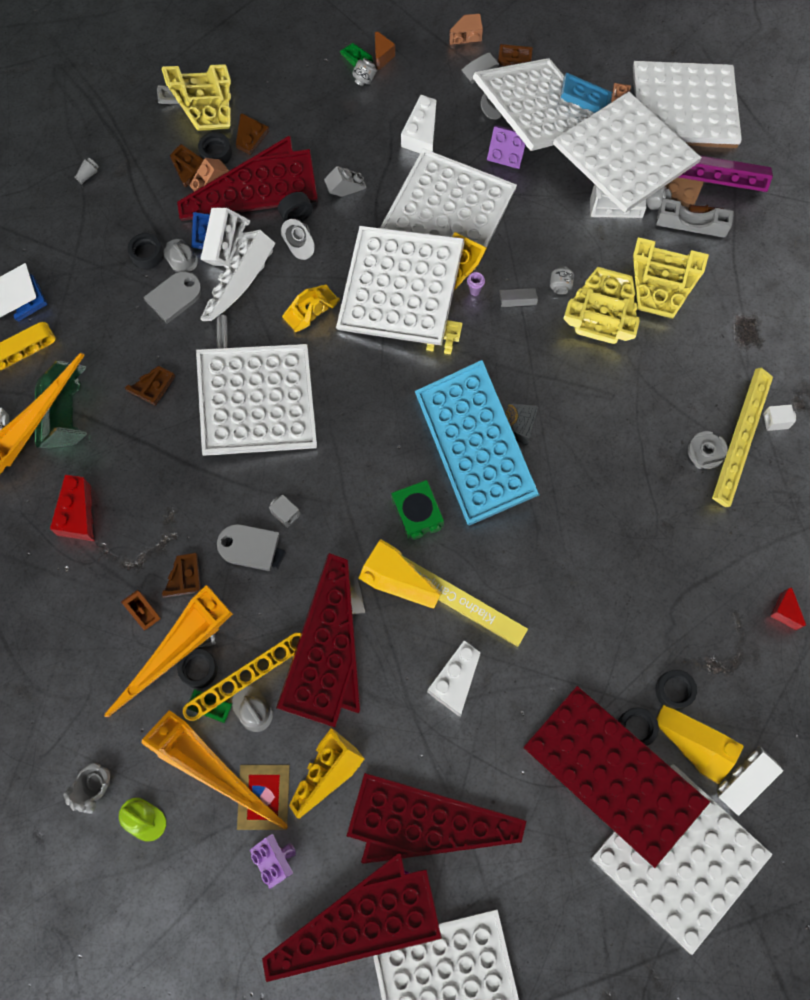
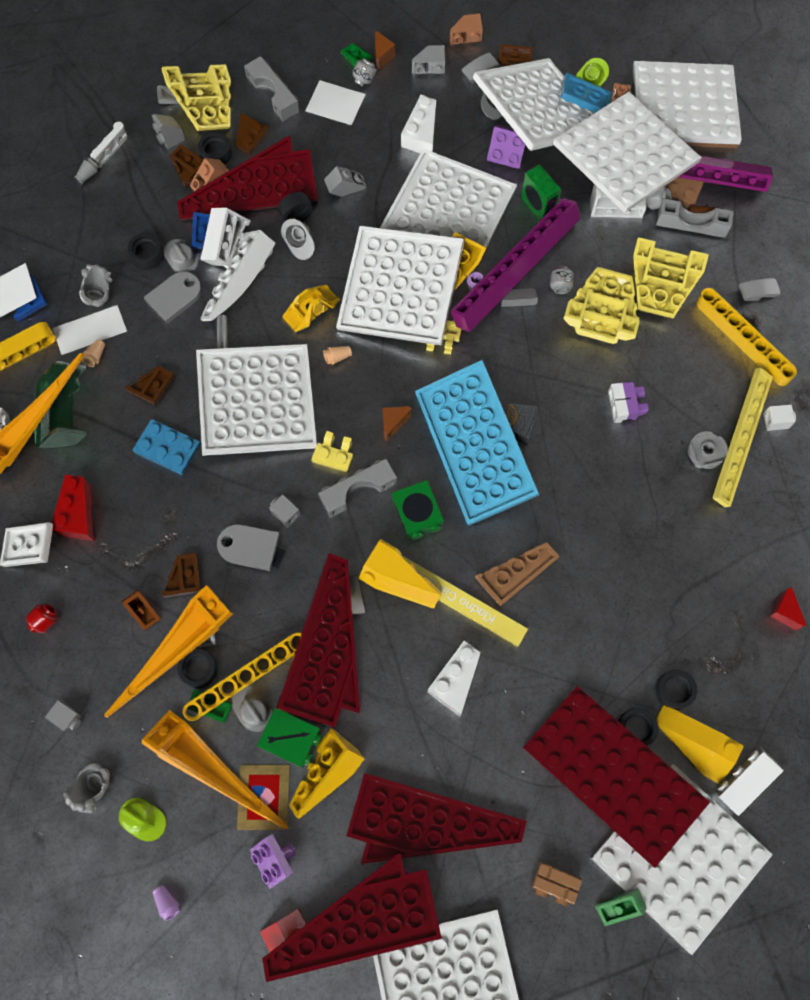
(26, 544): none -> white tile
(41, 618): none -> red head
(64, 717): none -> light grey brick
(88, 329): none -> white sticker
(93, 353): none -> light nougat cone
(95, 285): none -> light grey hair
(109, 144): none -> white plate
(166, 447): none -> dark azure plate
(166, 903): none -> lavender cone
(167, 130): none -> light grey slope
(262, 75): none -> light grey arch
(282, 929): none -> slope
(289, 738): none -> green brick
(332, 457): none -> light yellow plate
(335, 102): none -> white sticker
(336, 354): none -> light nougat cone
(377, 476): none -> light grey arch
(394, 419): none -> dark orange slope
(429, 60): none -> light grey slope
(512, 576): none -> medium nougat wing
(515, 264): none -> magenta brick
(540, 191): none -> green brick
(556, 883): none -> medium nougat brick
(594, 71): none -> lime piece
(621, 907): none -> green slope
(624, 401): none -> hips
(747, 345): none -> yellow beam
(756, 289): none -> light grey slope

